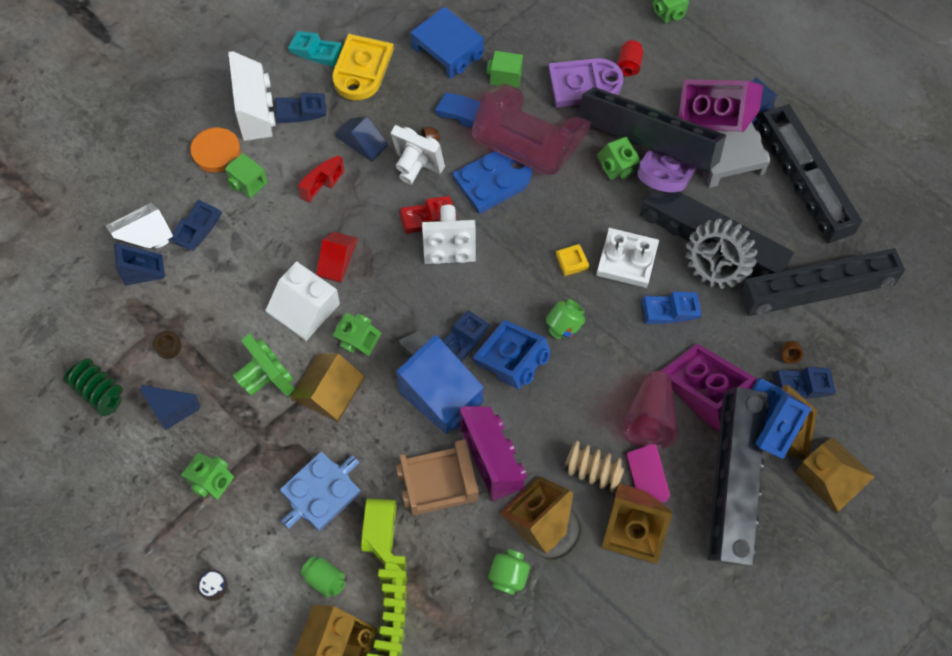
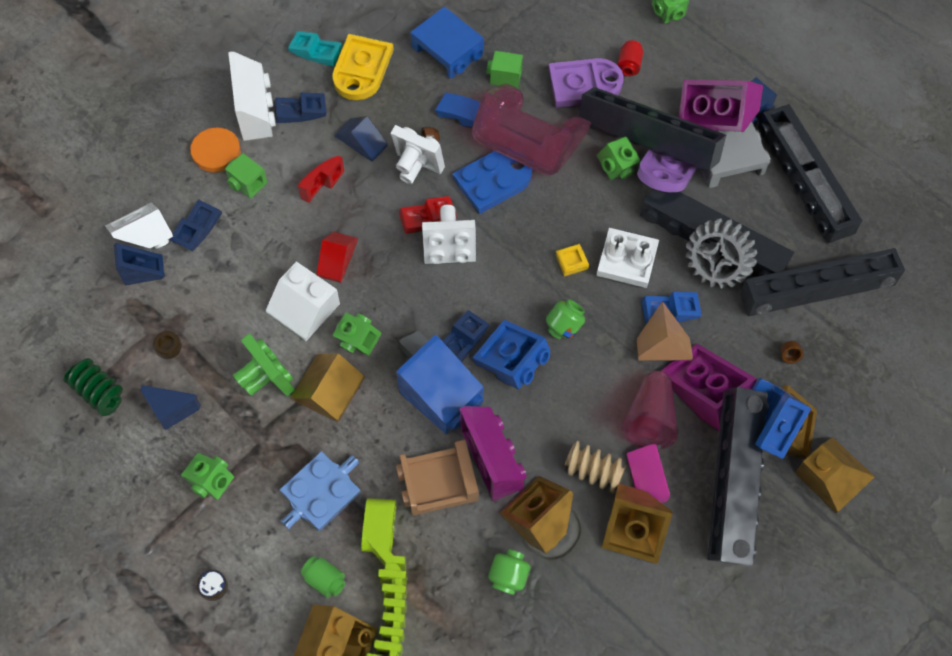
(663, 338): none -> medium nougat slope
(809, 383): dark blue slope -> none

